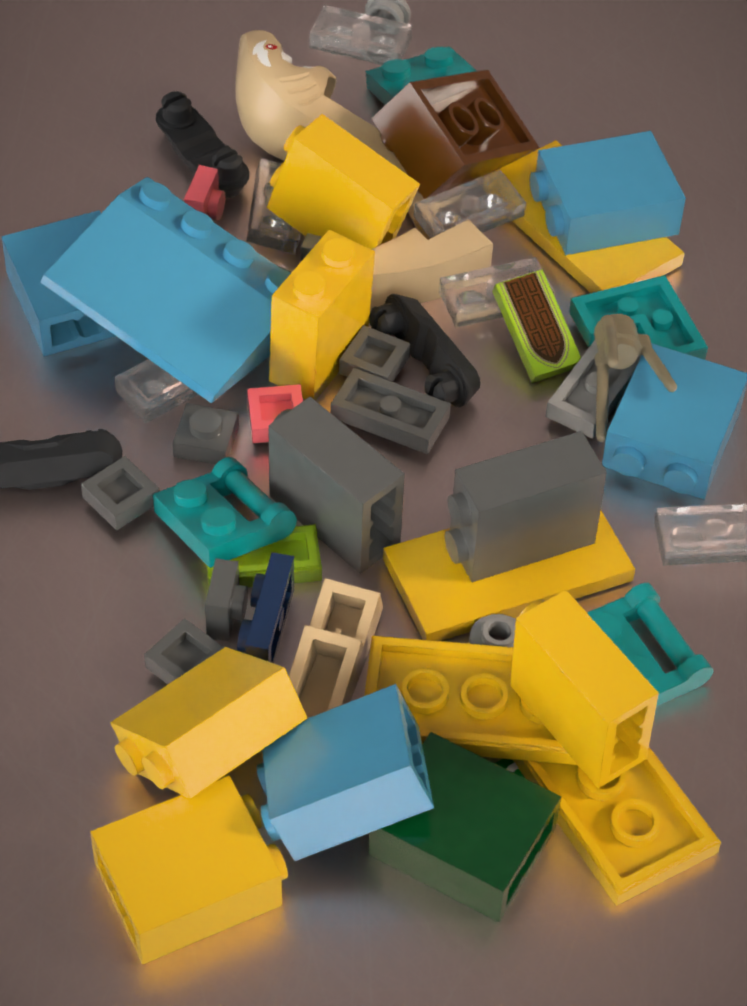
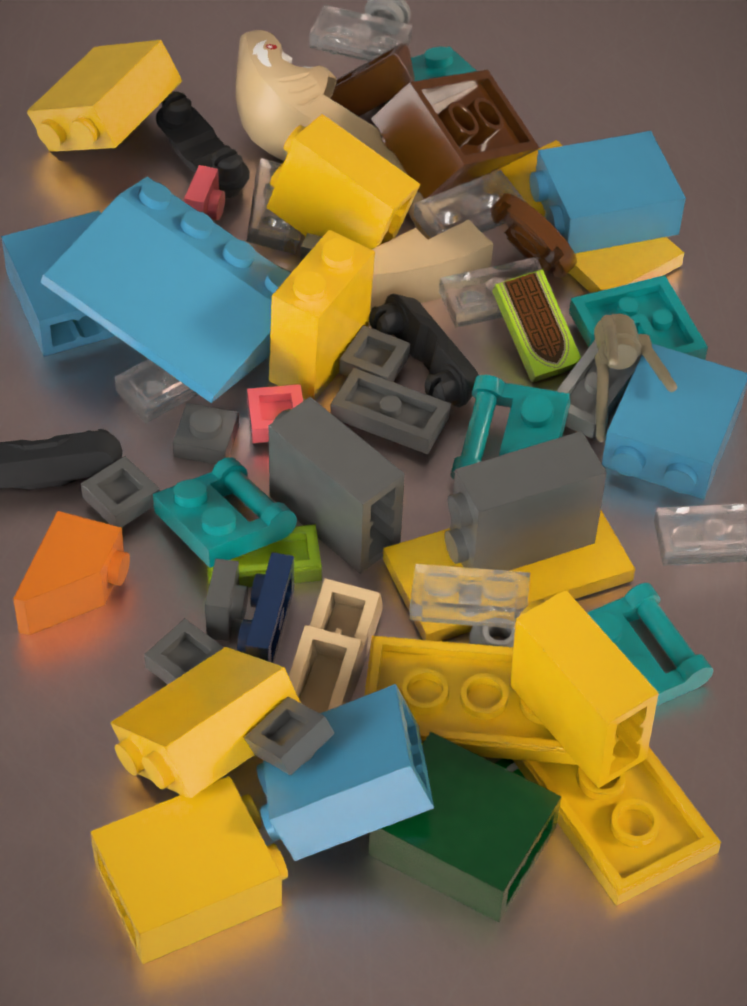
(70, 572): none -> orange slope
(104, 96): none -> yellow brick
(289, 735): none -> dark grey plate
(375, 81): none -> reddish brown slope
(468, 595): none -> clear plate
(533, 235): none -> reddish brown tile
(533, 418): none -> teal plate

